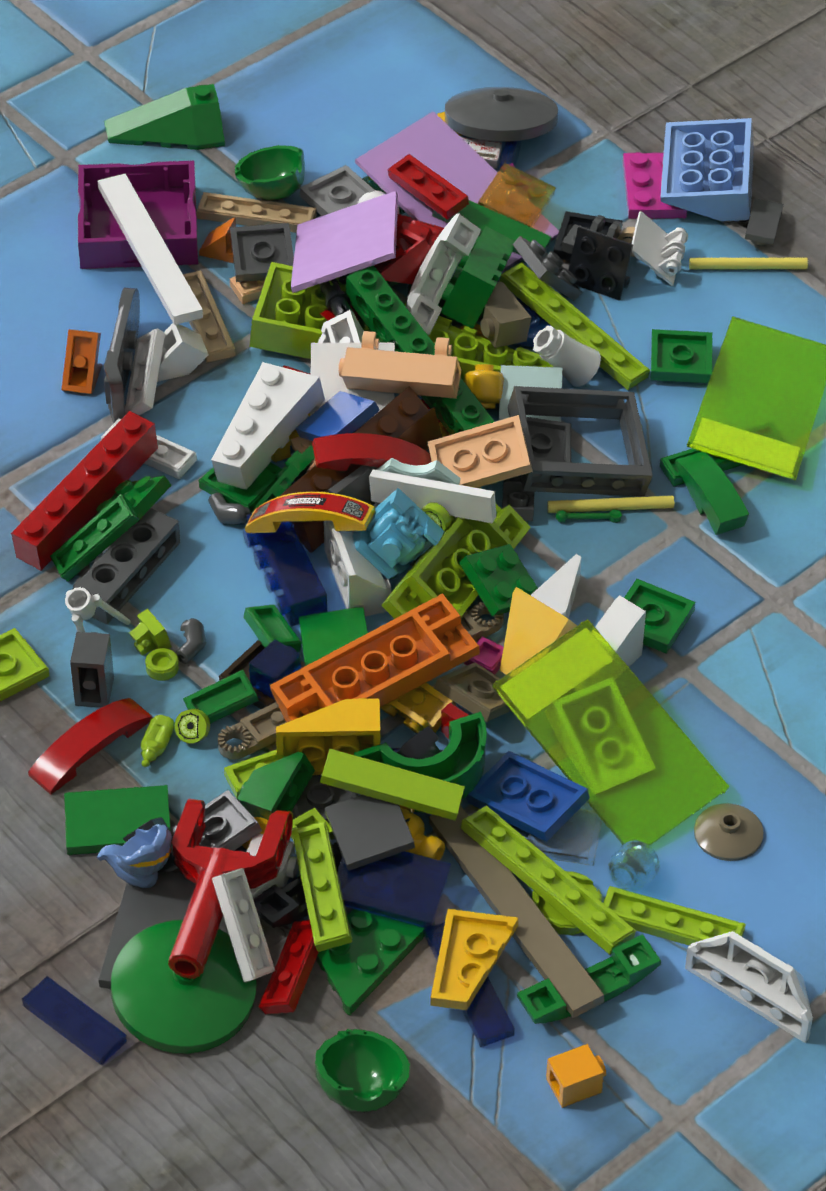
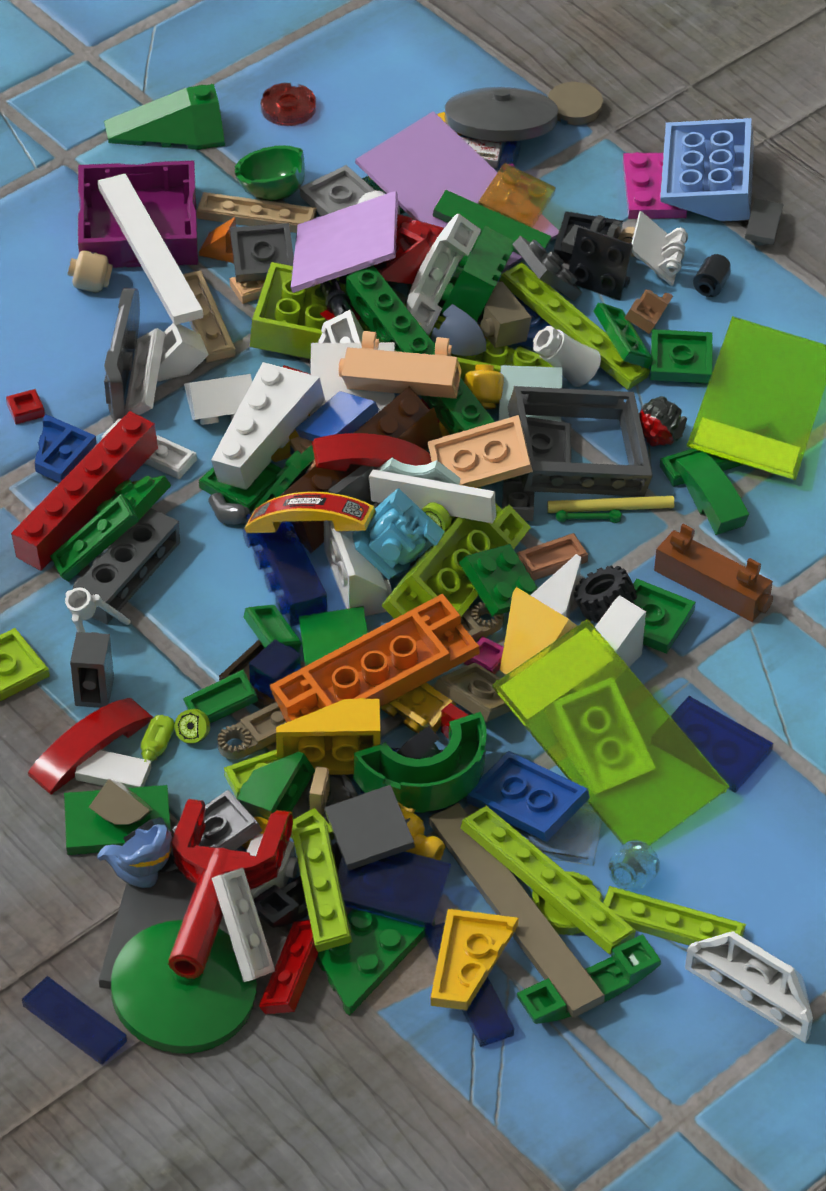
(25, 406): none -> red tile
(61, 448): none -> blue wing
(81, 361): orange slope -> none
(90, 271): none -> tan head
(117, 767): none -> white tile
(119, 804): none -> dark tan brick
(149, 634): lime tile -> none
(162, 664): lime tile -> none
(195, 640): dark grey arm -> none
(216, 397): none -> white slope
(288, 104): none -> clear red tile
(320, 789): none -> tan tile
(361, 1070): green cylinder -> none
(392, 784): lime tile -> none
(428, 186): red plate -> none
(462, 331): none -> sand blue brick
(551, 556): none -> nougat tile
(575, 1075): light orange brick -> none
(577, 102): none -> dark tan tile
(600, 591): none -> black tyre
(623, 335): none -> green tile
(647, 310): none -> medium nougat slope
(662, 421): none -> piece
(712, 275): none -> black brick
(714, 575): none -> dark orange brick
(725, 743): none -> clear blue tile
(726, 841): dark tan dish -> none
(747, 263): light yellow bar -> none

